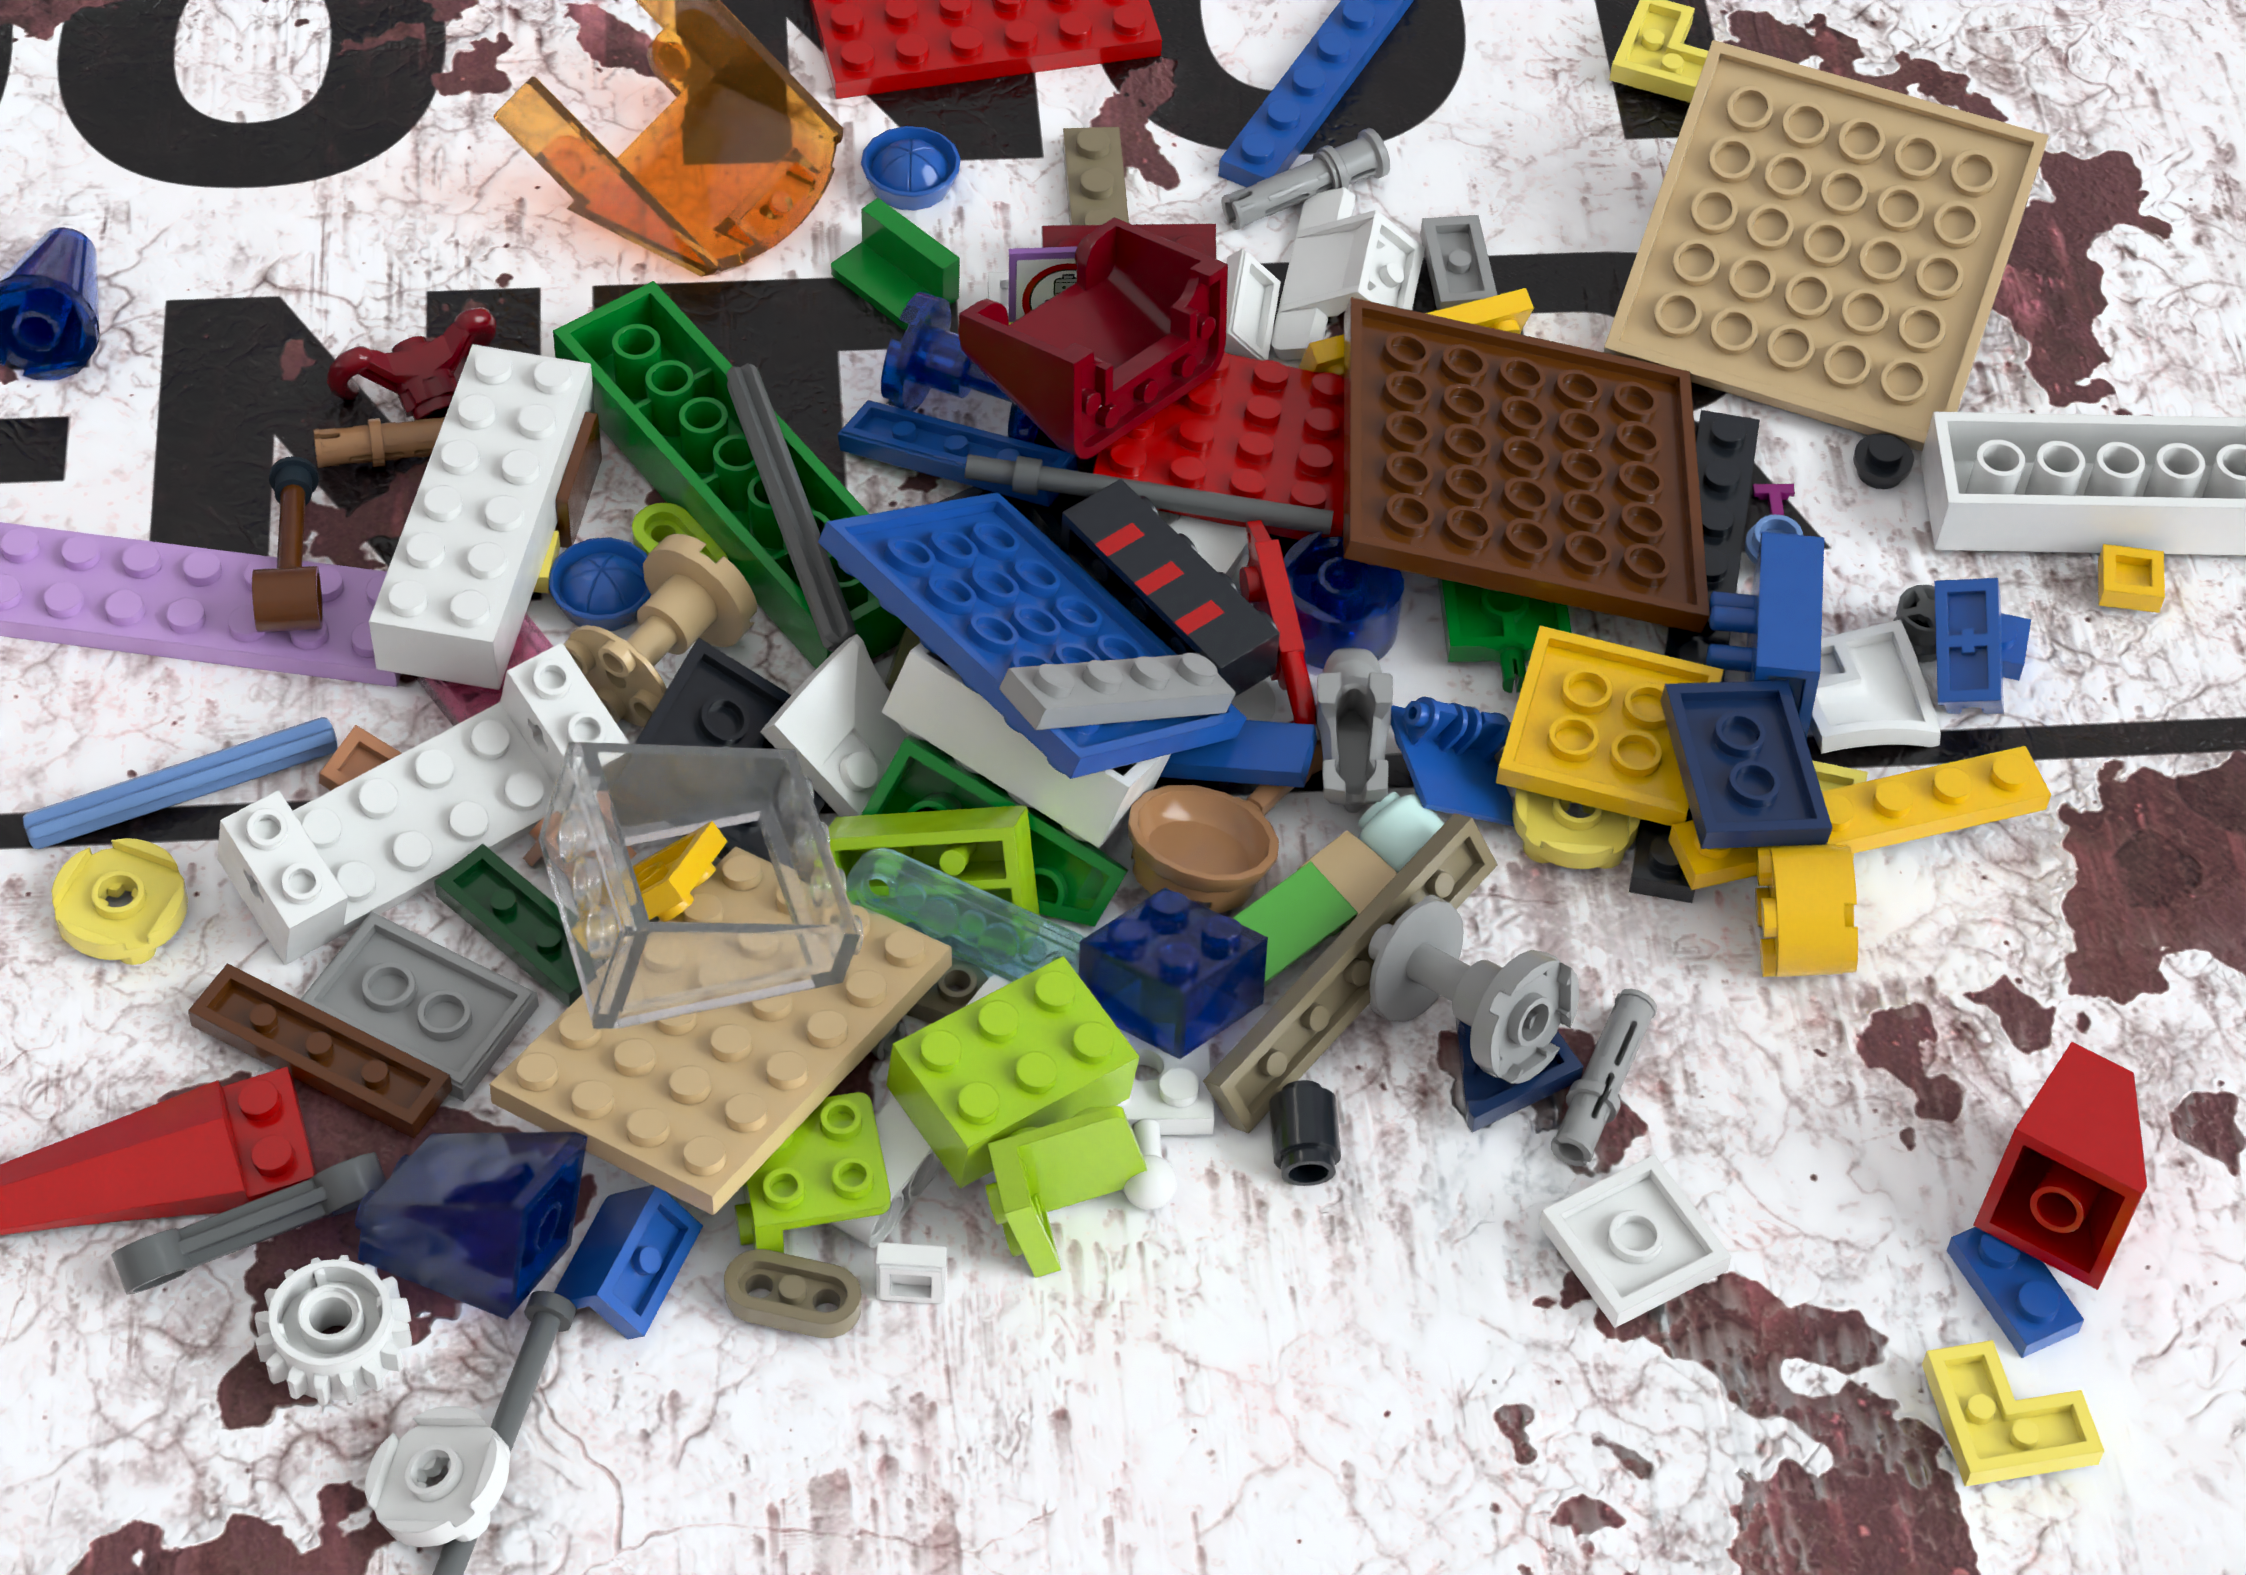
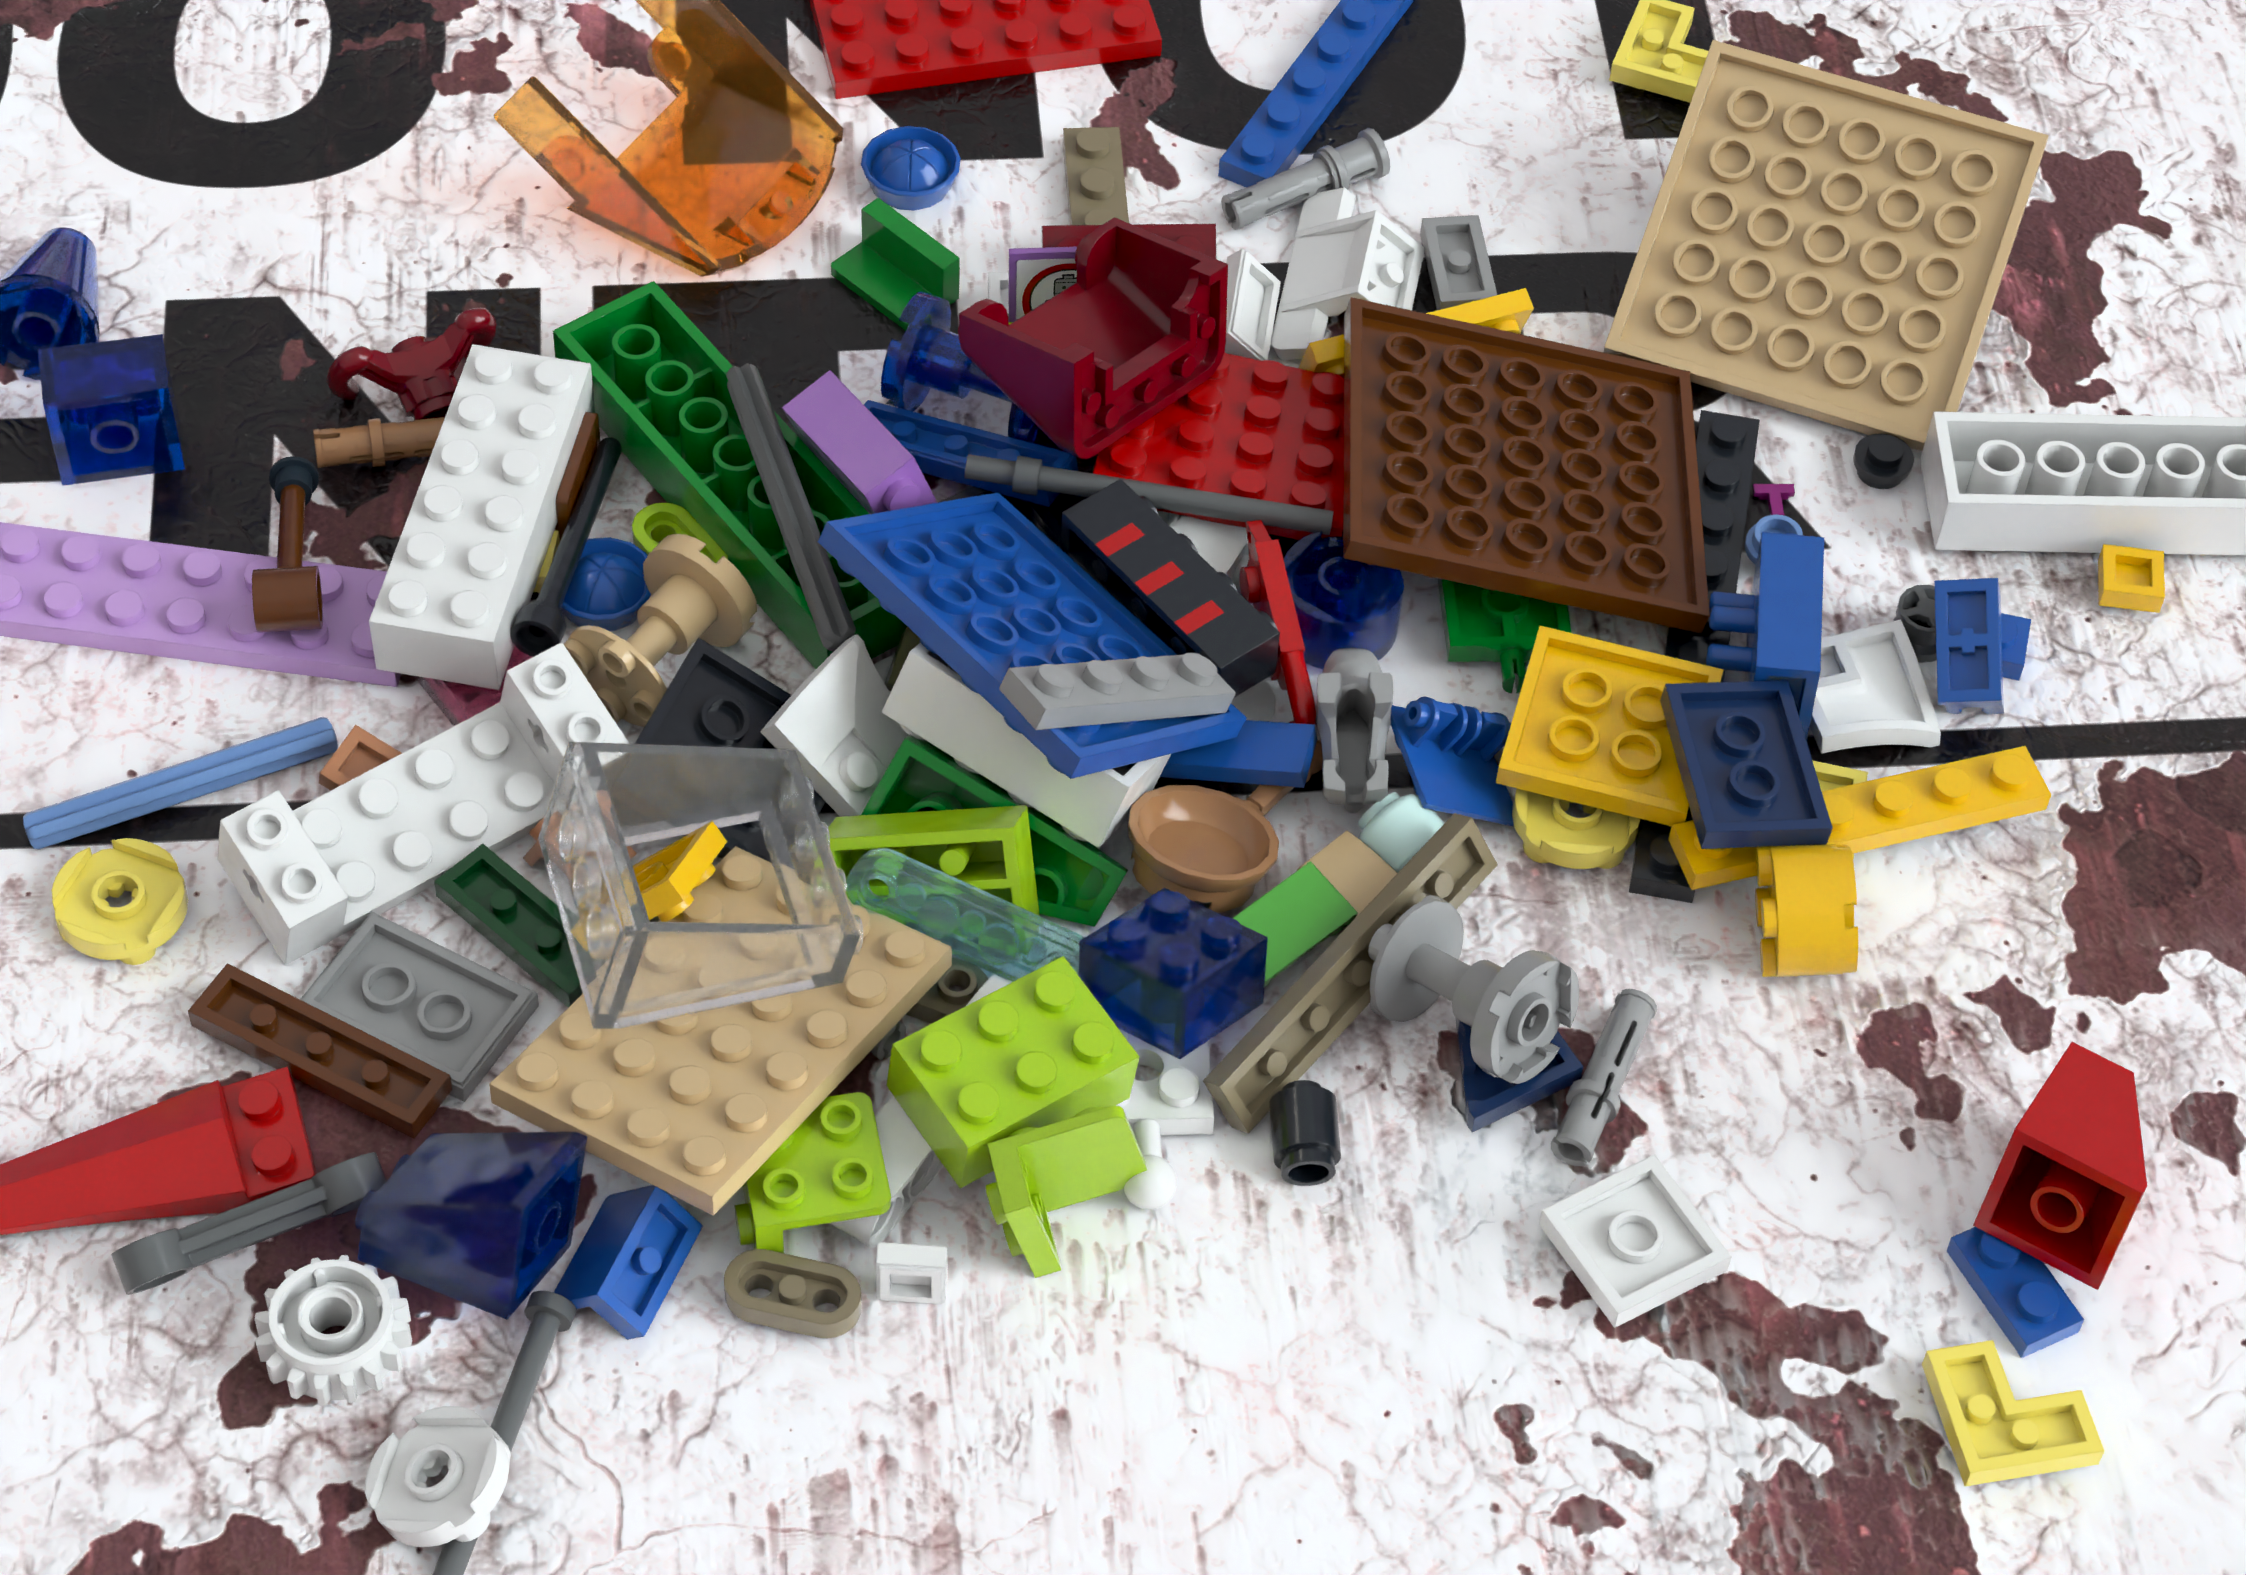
(111, 409): none -> clear blue brick
(542, 621): none -> black piece
(857, 447): none -> medium lavender brick

